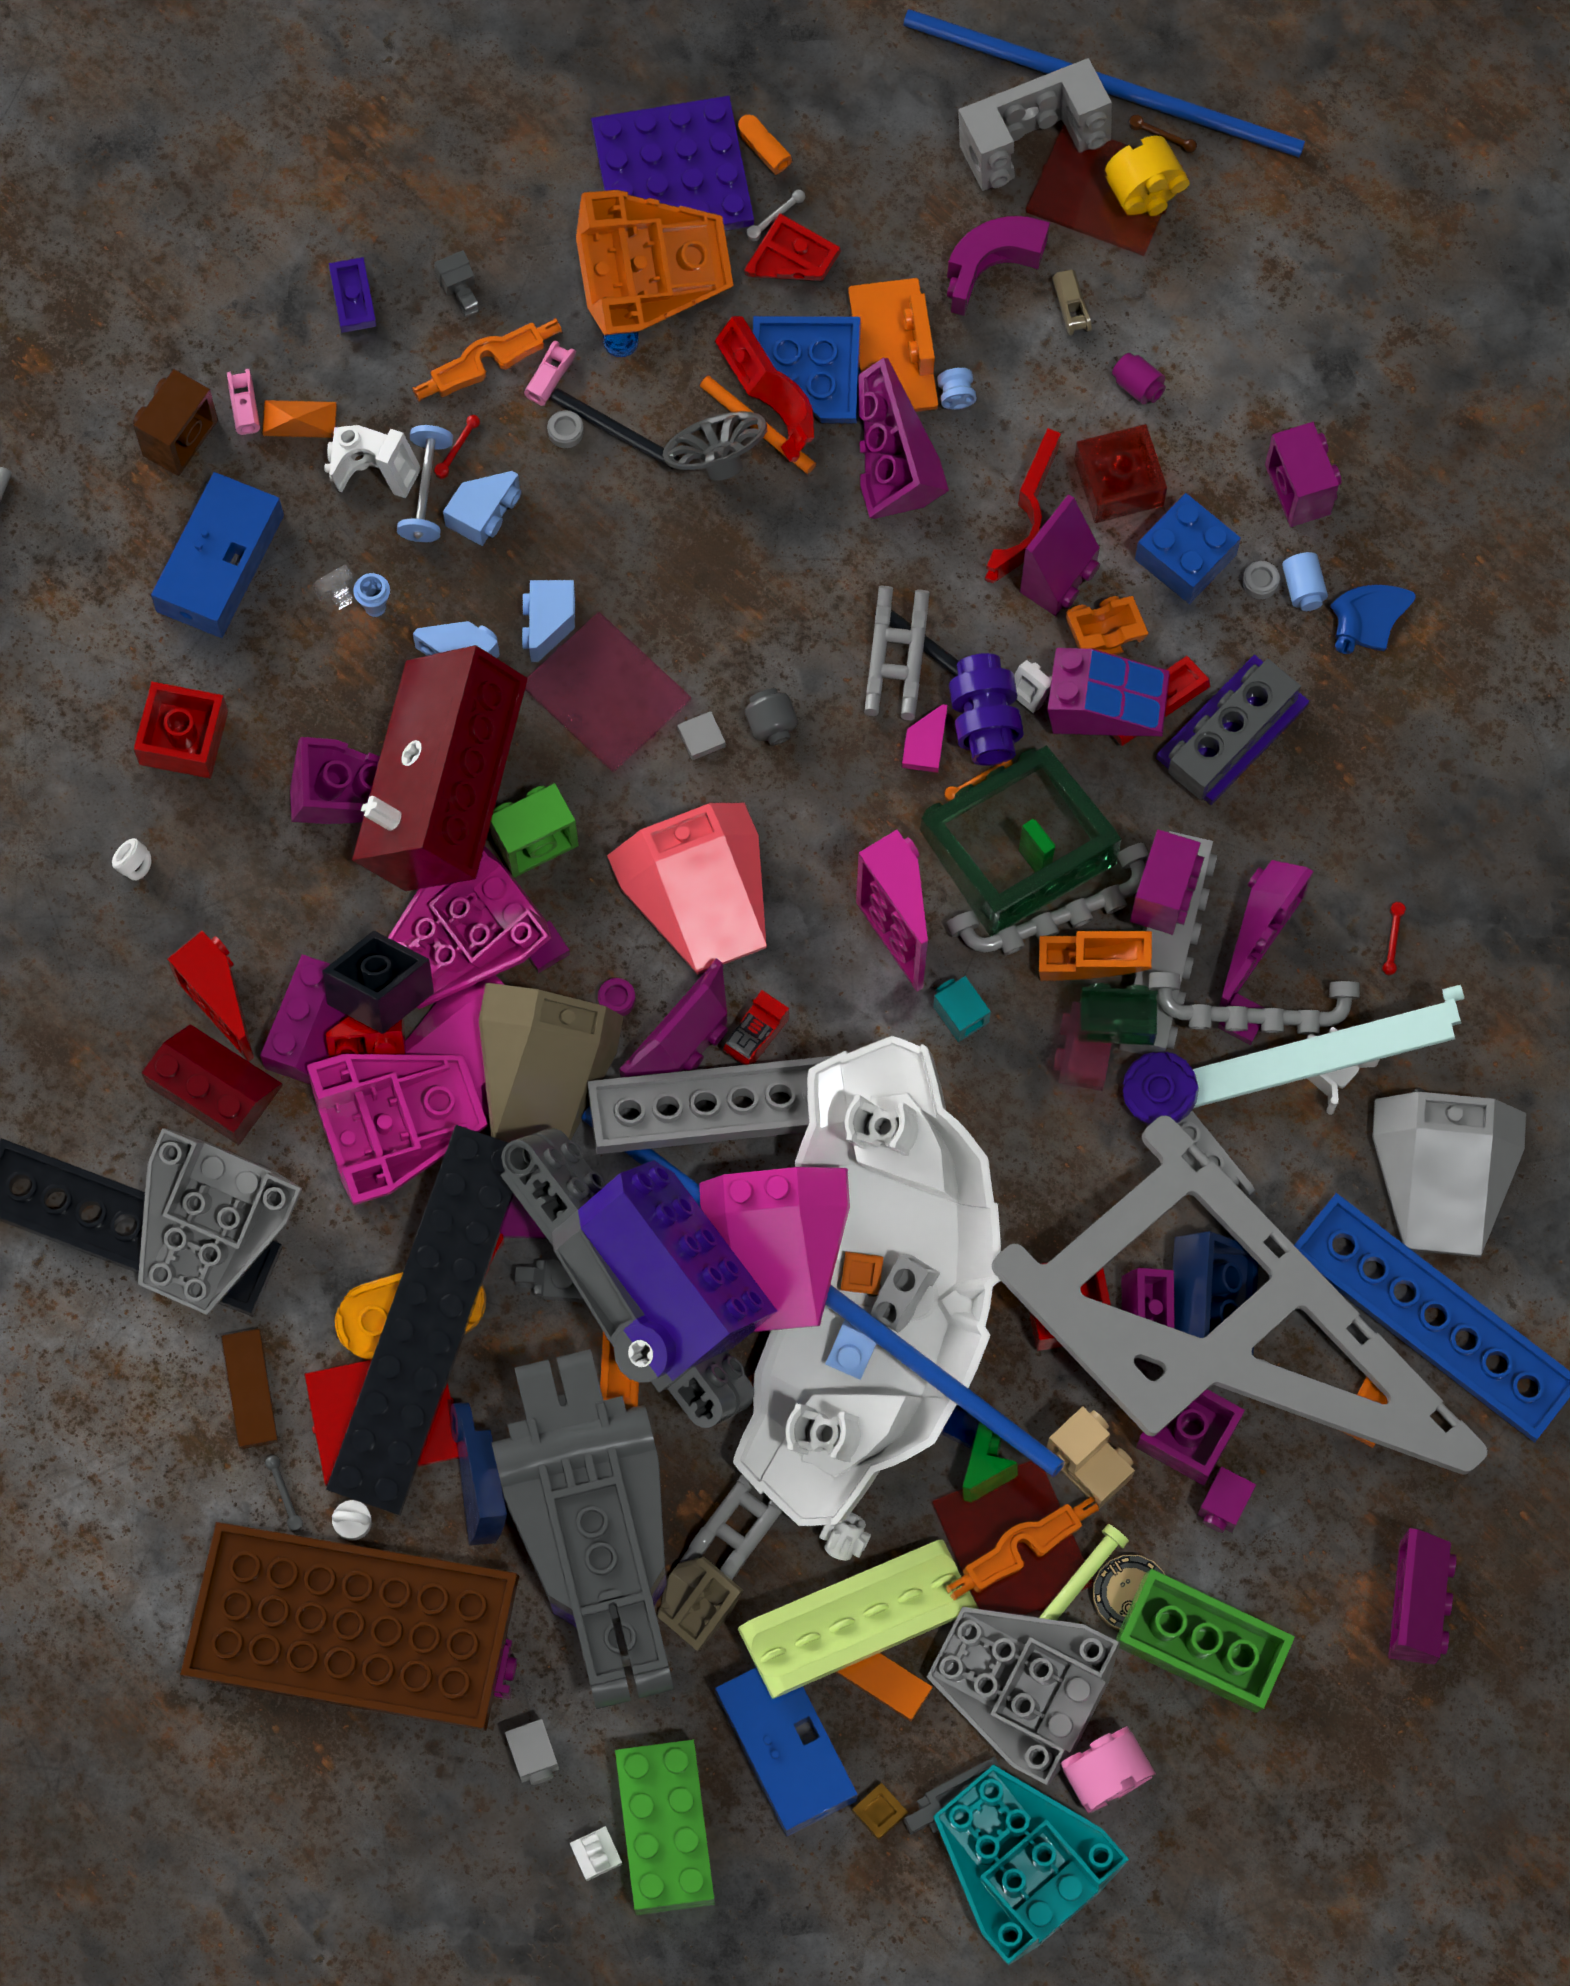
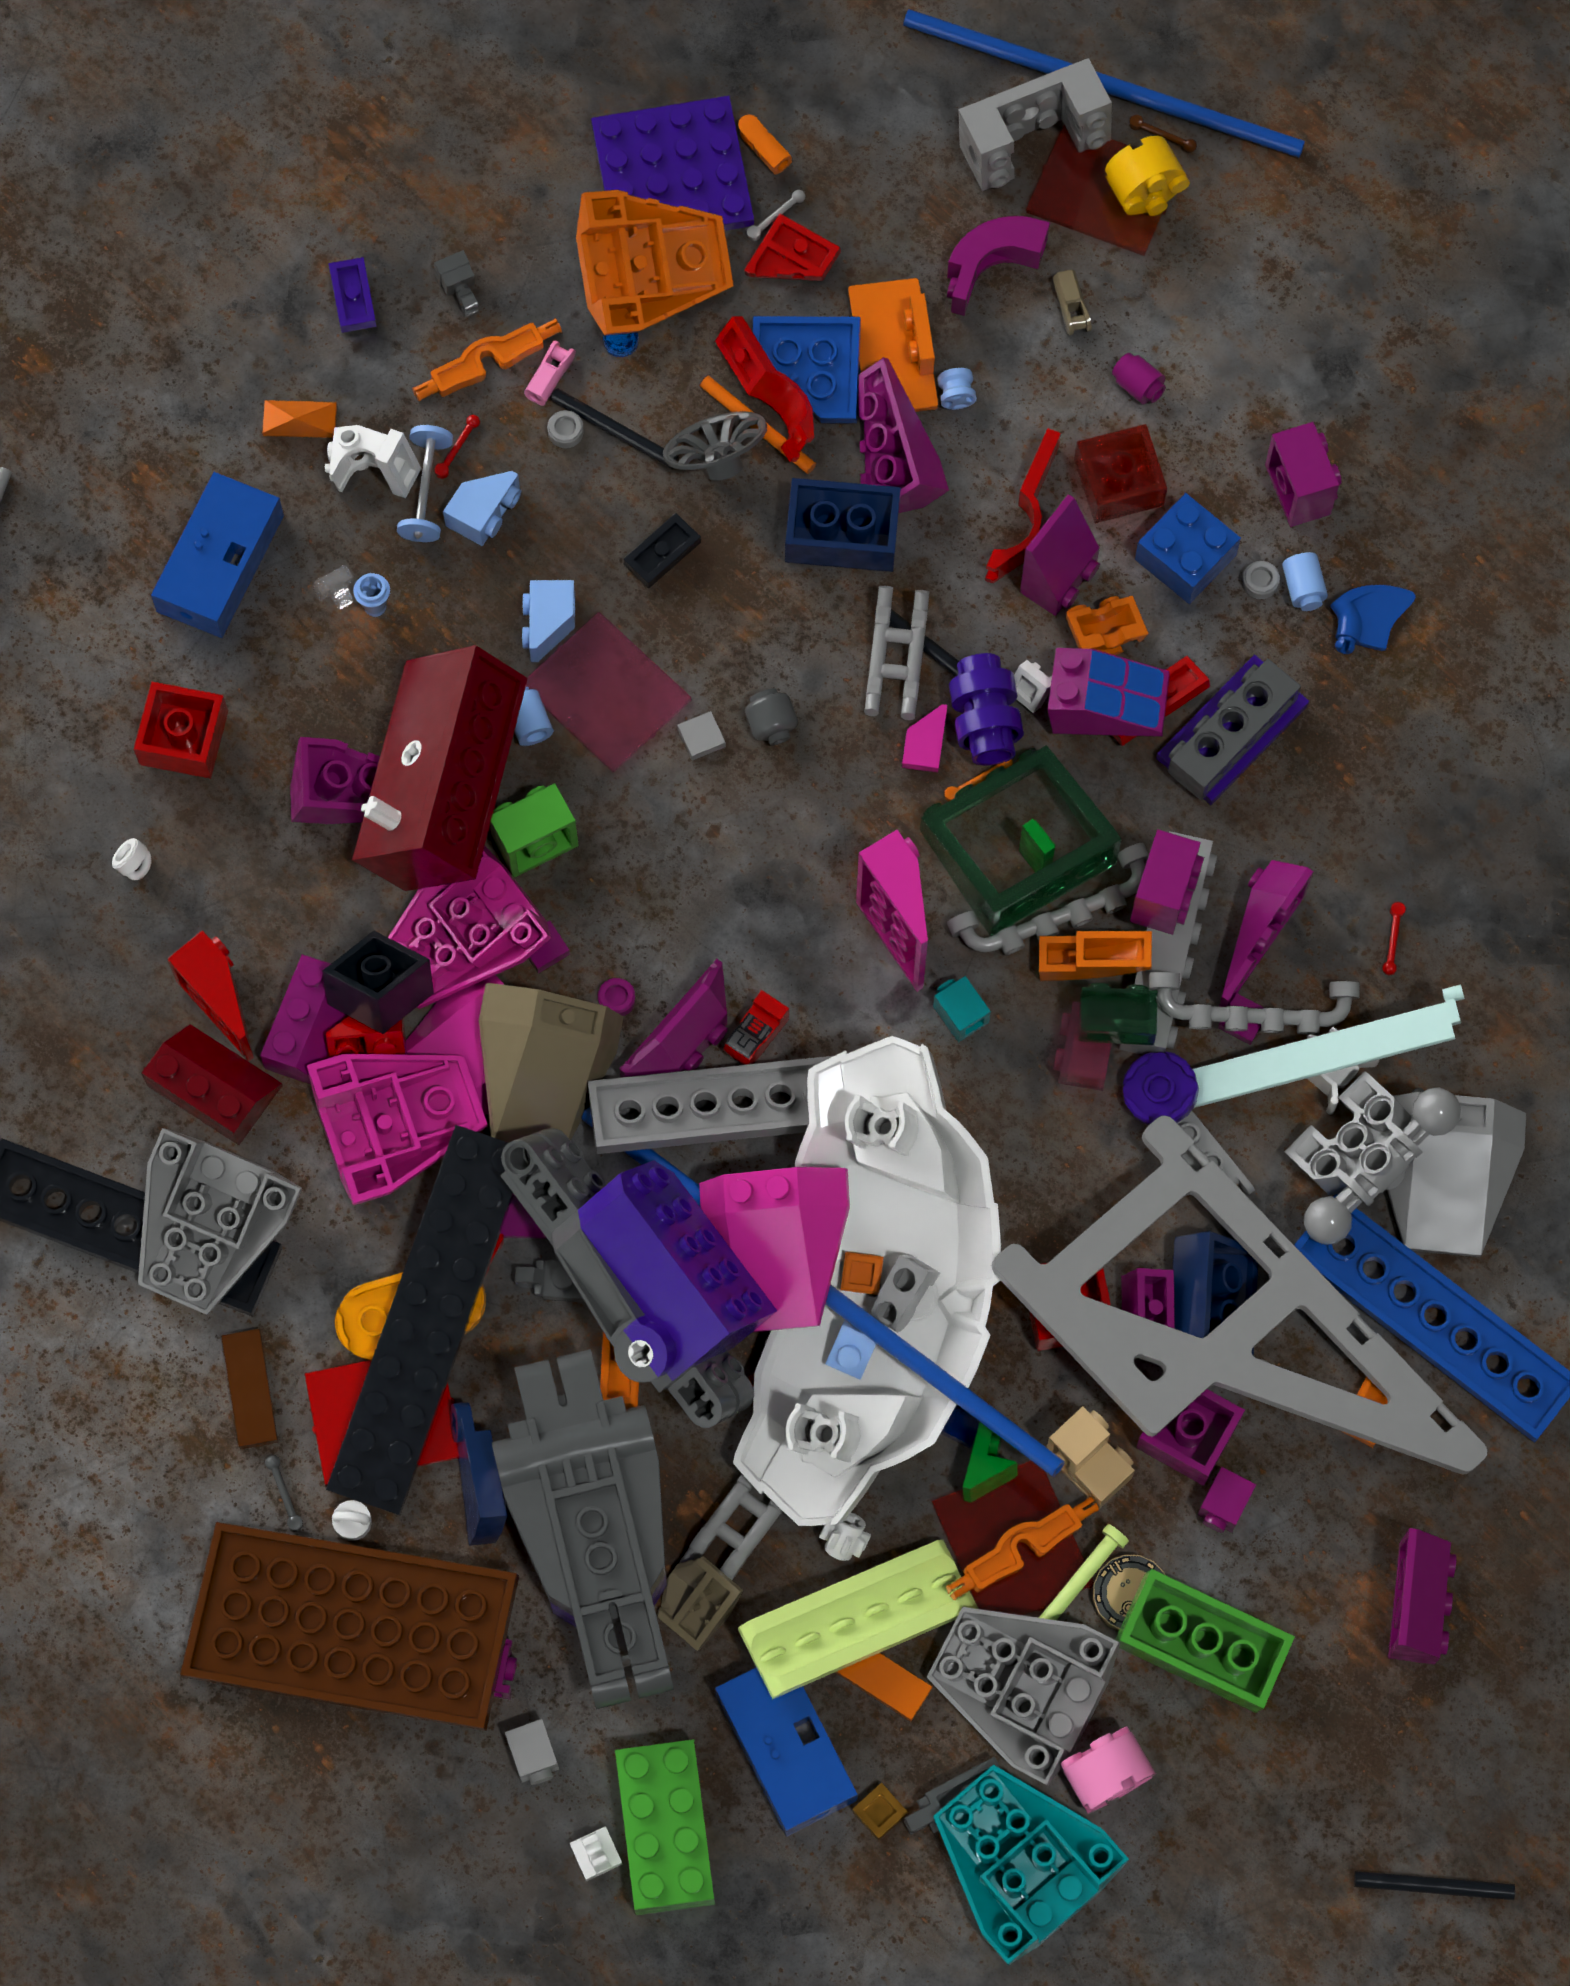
(175, 421): reddish brown brick -> none
(243, 403): bright pink bar -> none
(455, 636): light blue slope -> none
(532, 722): none -> light blue brick
(662, 550): none -> black plate
(698, 882): coral wedge -> none
(842, 524): none -> dark blue slope
(1383, 1142): none -> light grey connector
(1434, 1885): none -> black bar

